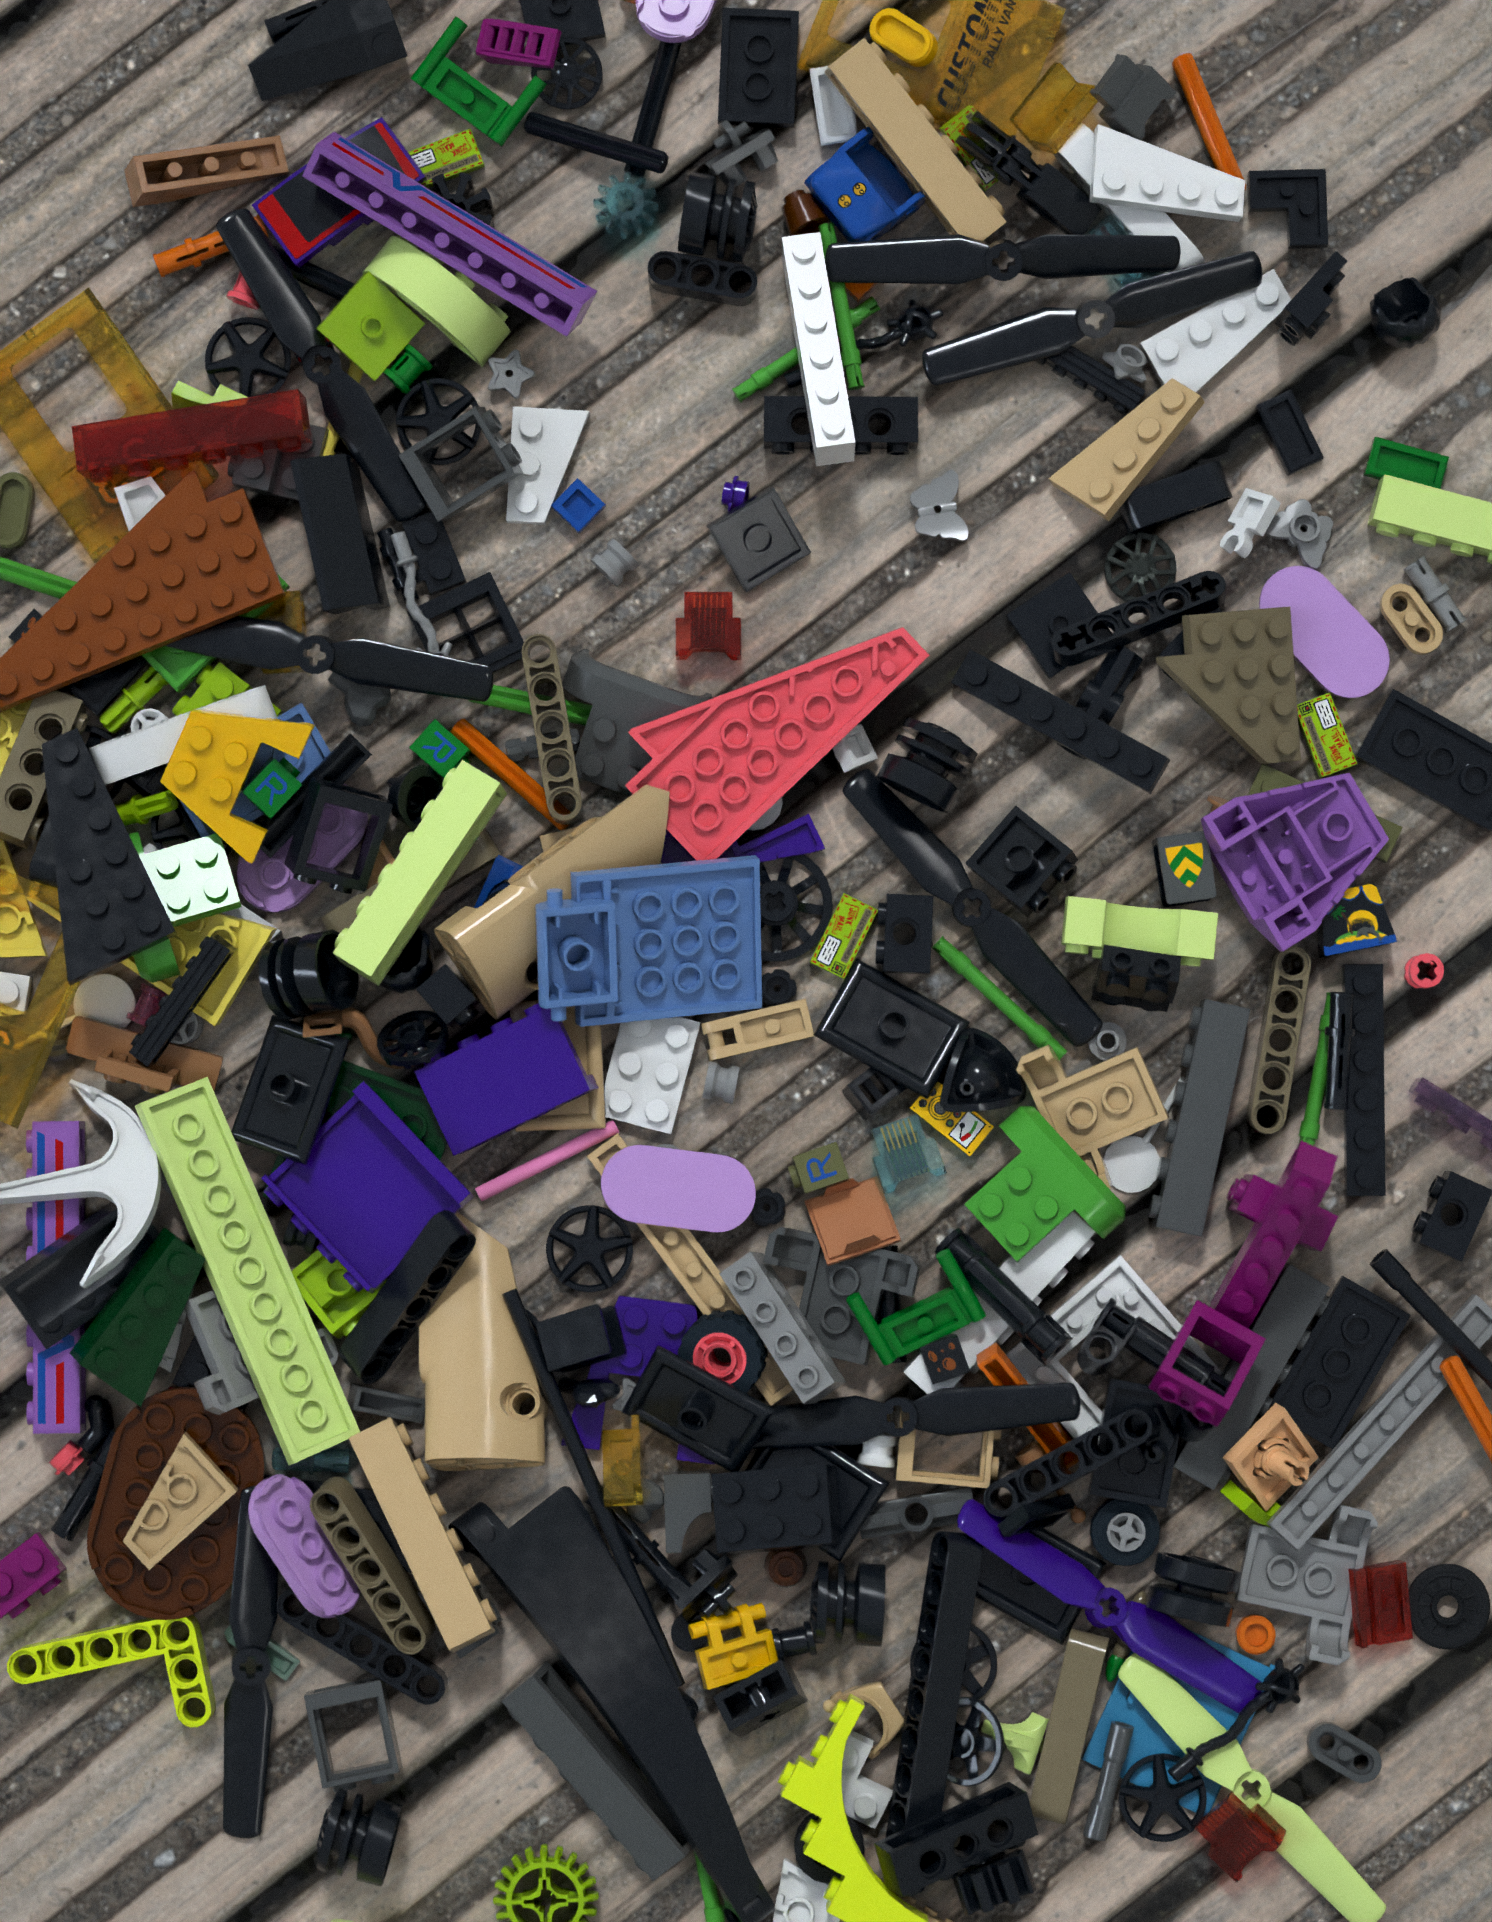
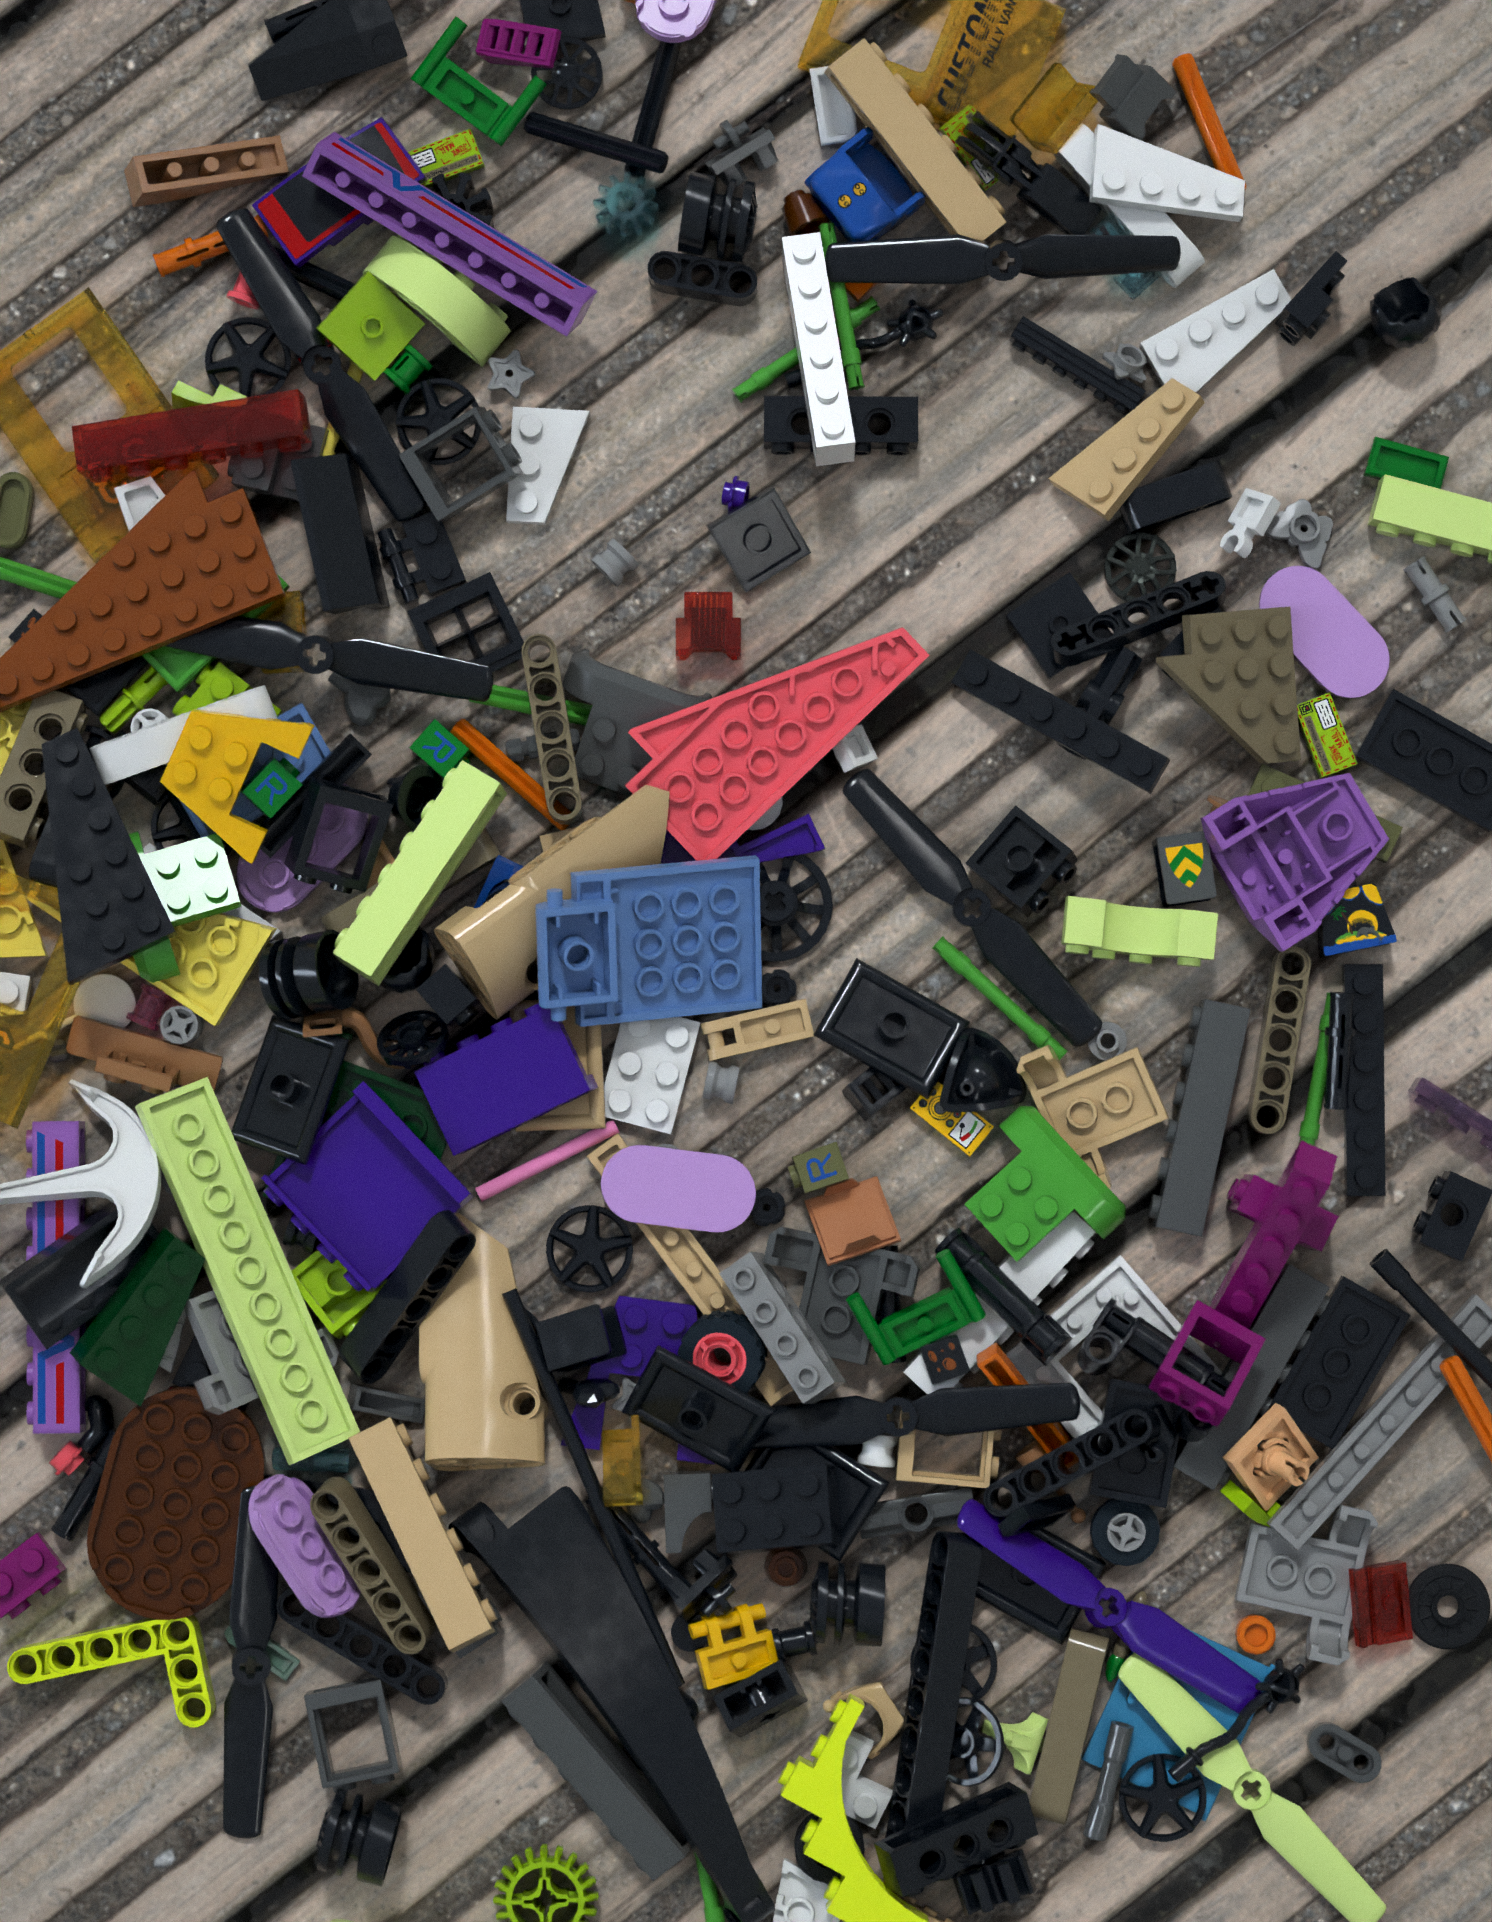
(142, 808): lime axle -> none
(179, 1502): tan wing -> none
(182, 1000): black piece -> none
(407, 560): light grey piece -> none
(578, 505): blue plate -> none
(758, 67): black plate -> none
(843, 936): tile -> none
(903, 37): yellow tile -> none
(904, 1152): clear light blue piece -> none
(910, 910): black brick -> none
(927, 764): black wheel -> none
(939, 494): light grey animal -> none
(1055, 329): black piece -> none
(1133, 1159): white piece -> none
(1136, 978): black plate -> none
(1194, 1584): black wheel -> none
(1239, 1834): clear red piece -> none
(1289, 432): black tile -> none
(1301, 195): black plate -> none
(1414, 617): tan plate -> none
(1435, 972): coral bush -> none

